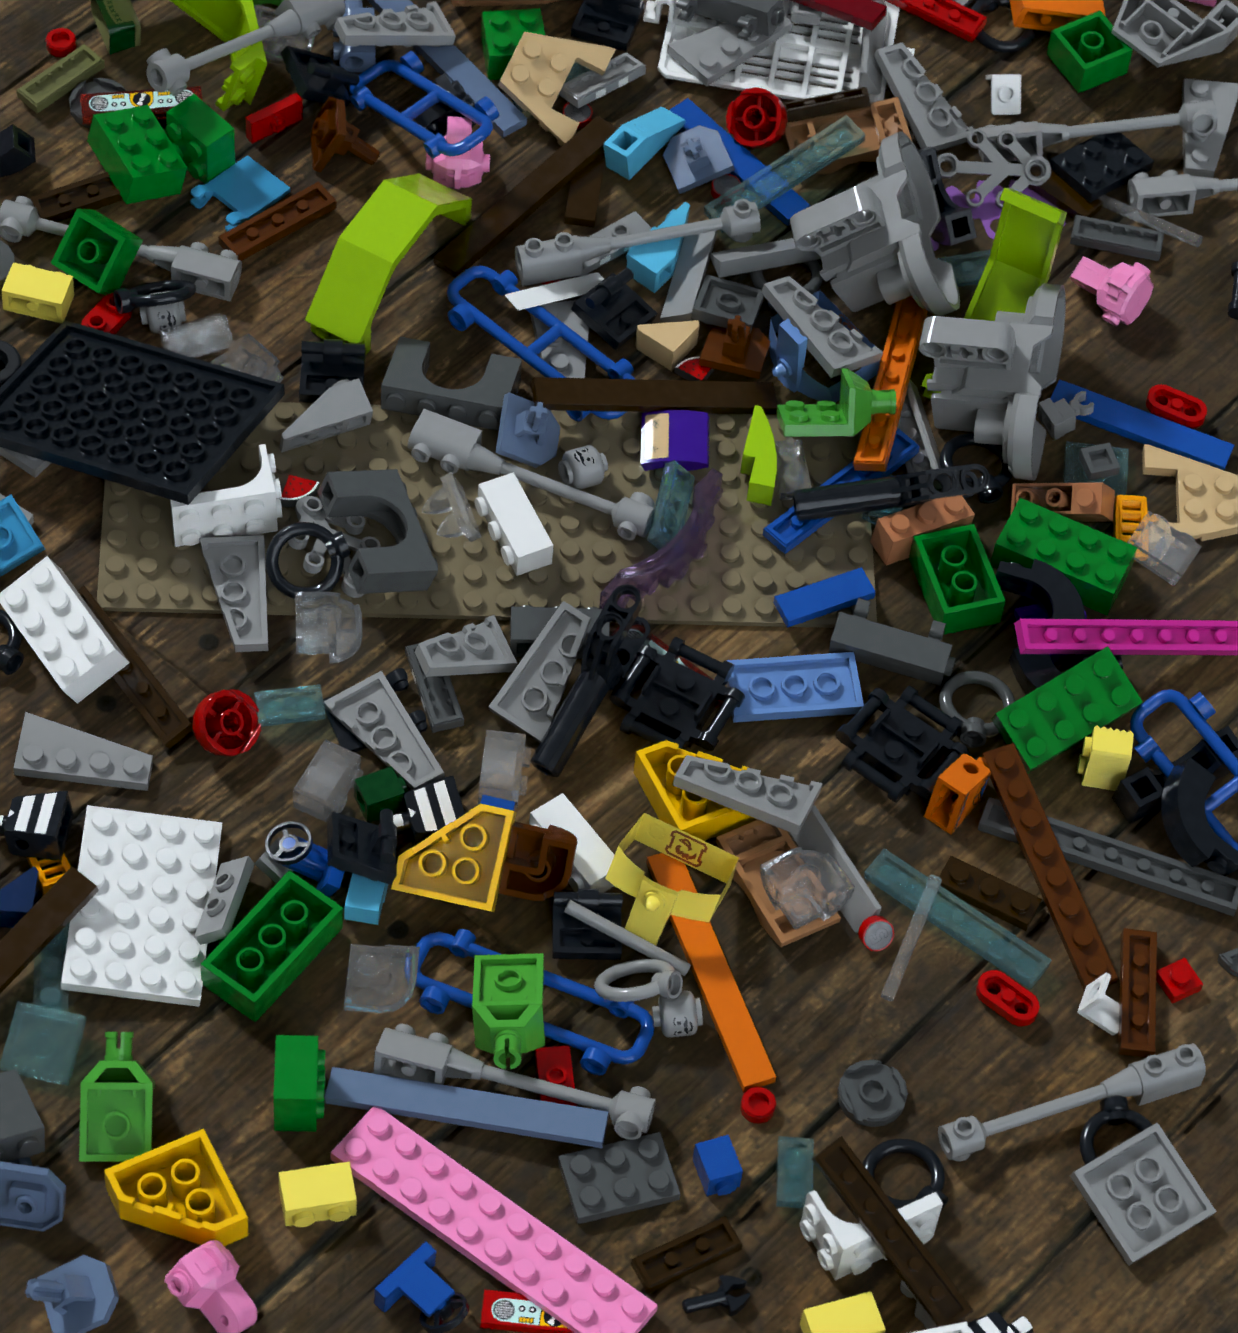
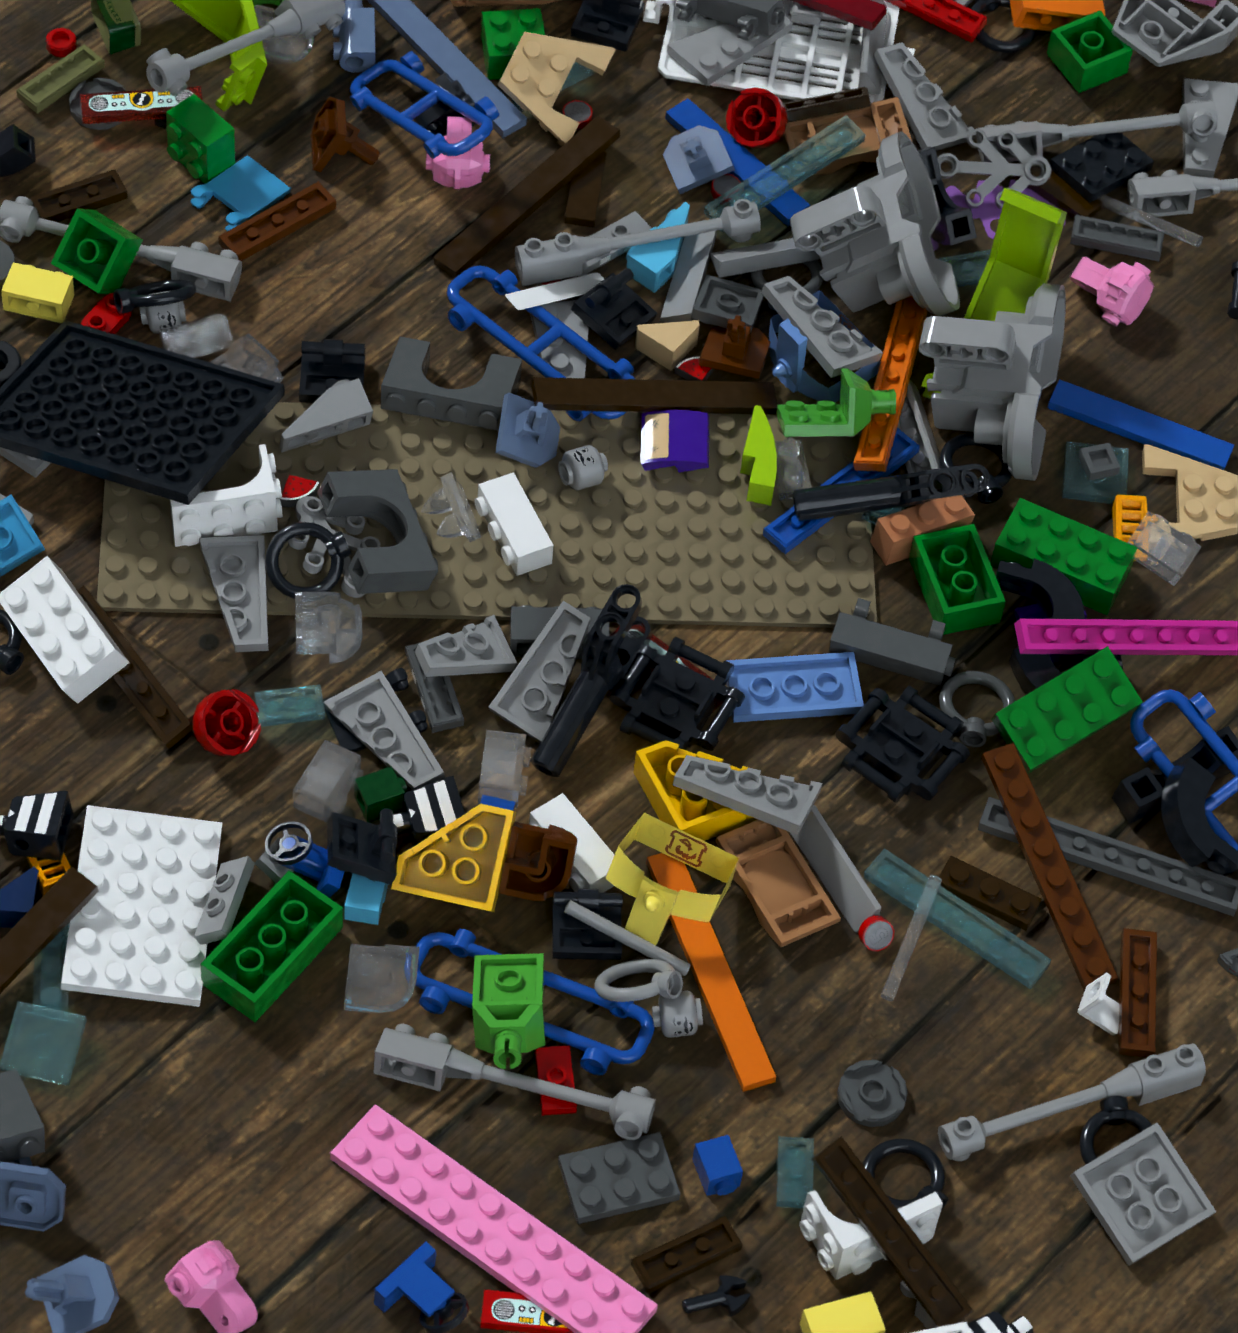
(72, 755): light grey wing -> none
(116, 1105): bright green plate -> none
(137, 154): green brick -> none
(179, 1192): yellow brick -> none
(274, 118): red plate -> none
(298, 1083): green brick -> none
(317, 75): black plate -> none
(317, 1194): light yellow brick -> none
(372, 250): lime panel -> none
(403, 28): light grey wing -> none
(461, 447): light grey bar -> none
(467, 1107): sand blue tile -> none
(593, 85): light grey plate -> none
(640, 140): medium azure slope -> none
(671, 504): clear light blue plate -> none
(674, 558): clear purple piece -> none
(758, 1105): red tile -> none
(806, 885): clear brick -> none
(824, 597): blue tile -> none
(963, 777): orange torso -> none
(1005, 94): white bracket -> none
(1009, 998): red plate -> none
(1060, 416): light grey piece -> none
(1073, 500): nougat slope -> none
(1105, 758): light yellow brick -> none
(1176, 406): red plate -> none
(1178, 980): red plate -> none

